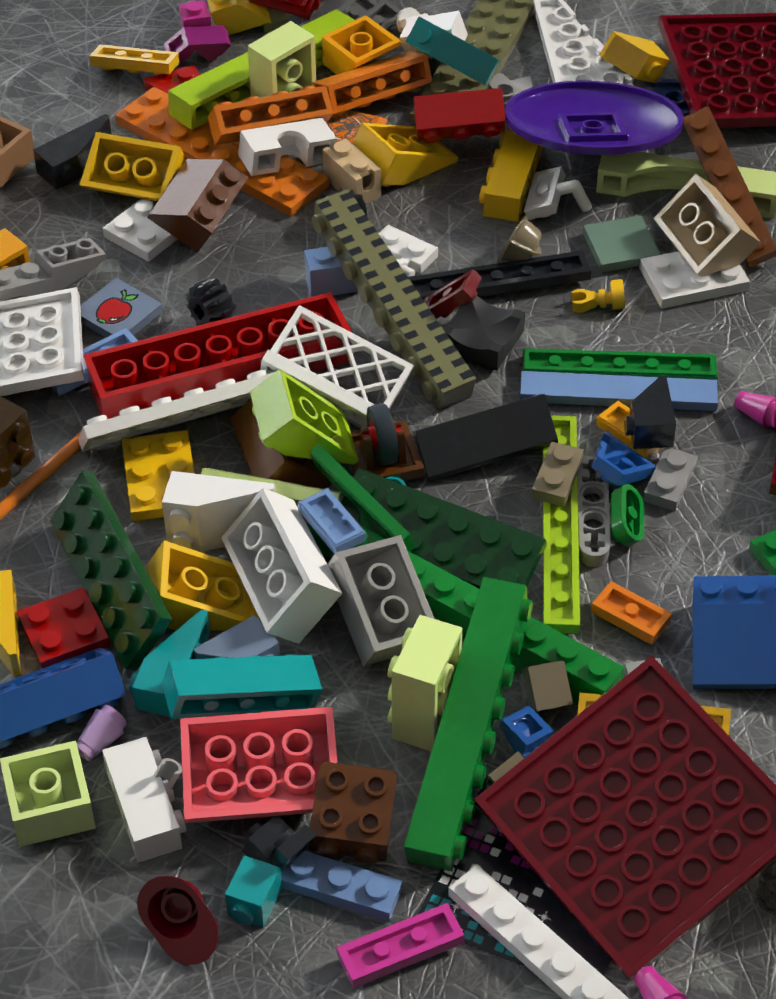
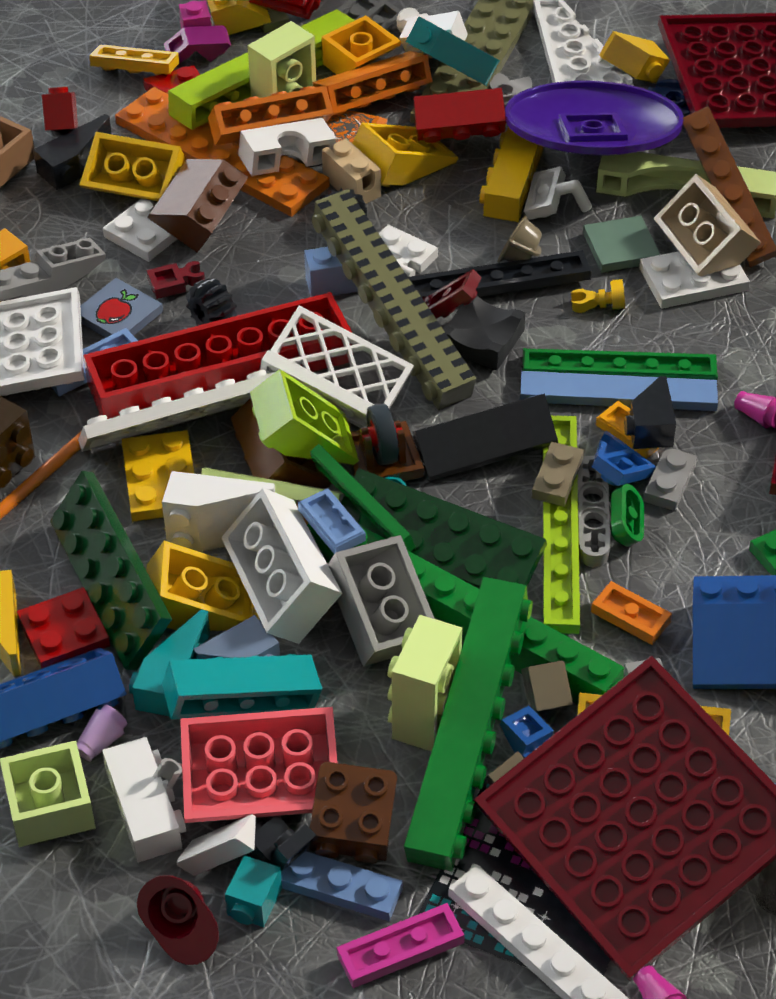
(59, 109): none -> red brick
(173, 280): none -> dark red plate
(219, 846): none -> white slope

